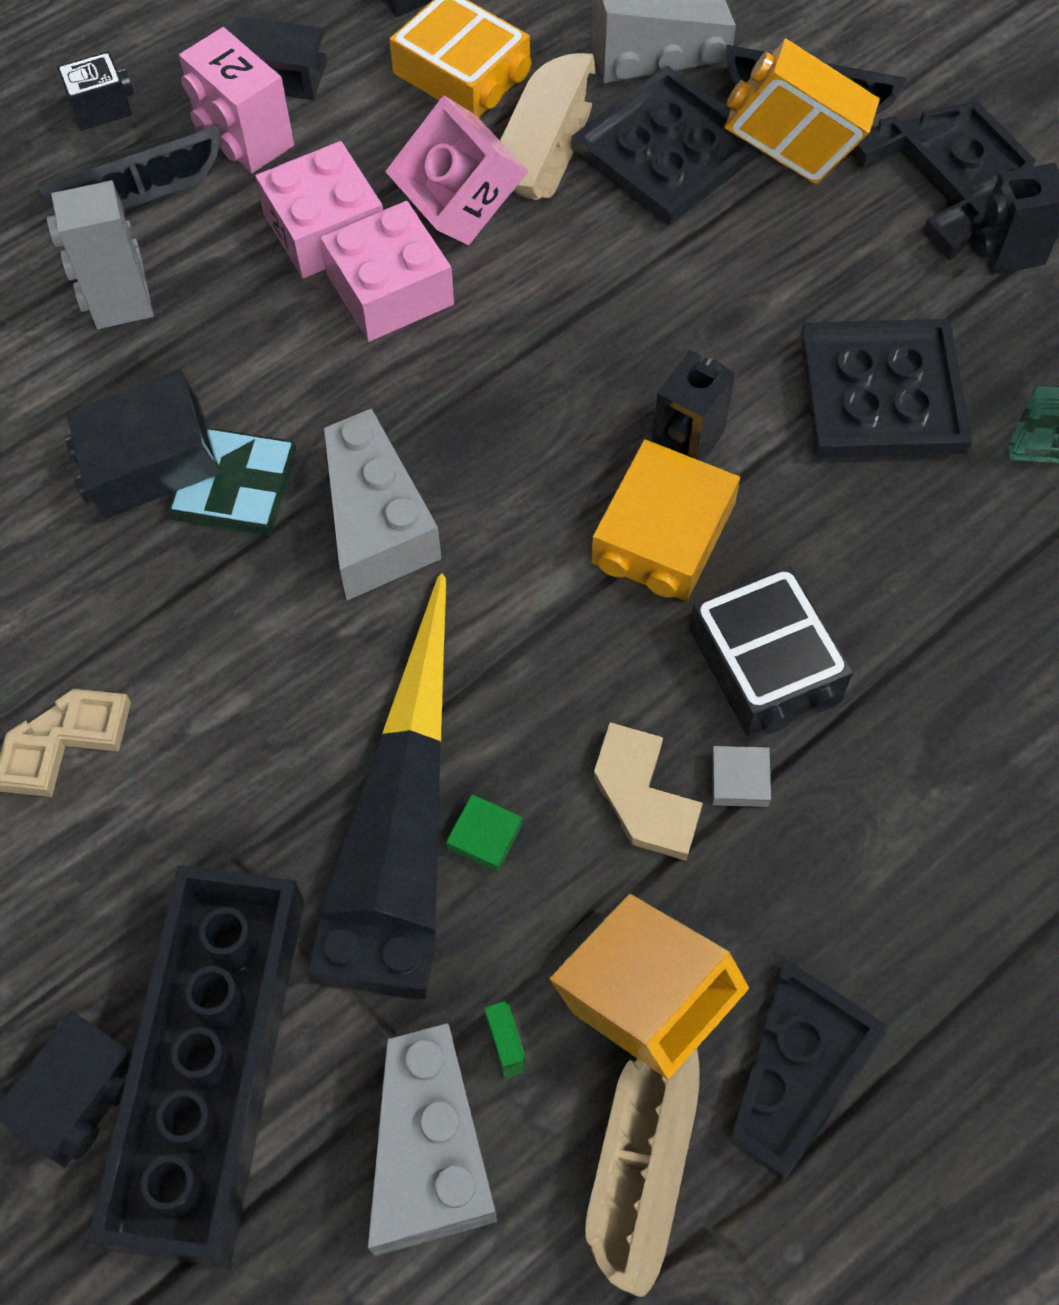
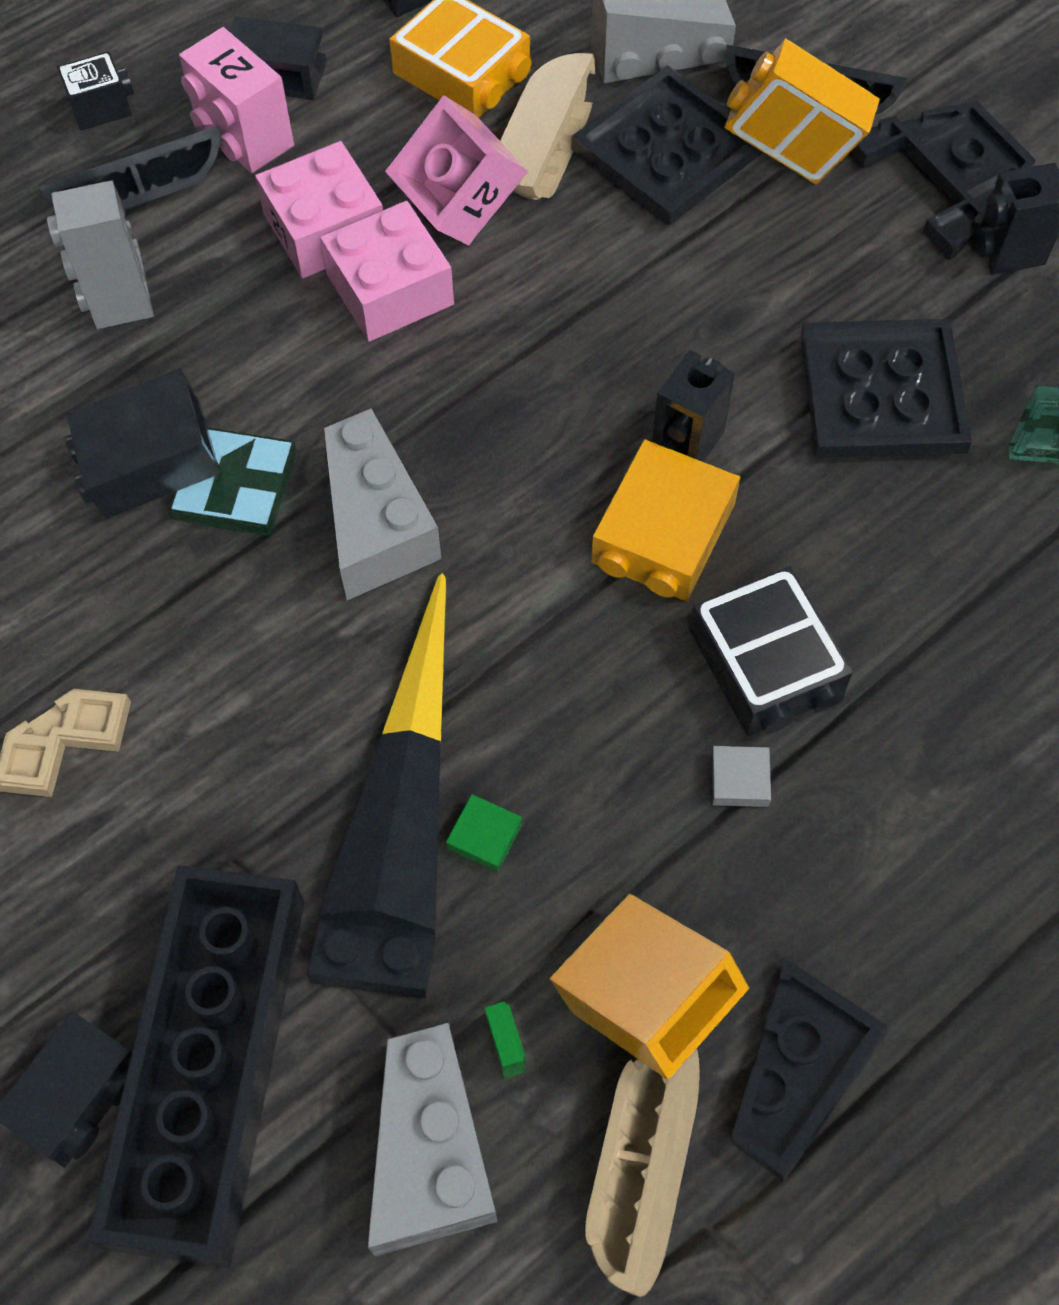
(646, 815): tan tile -> none

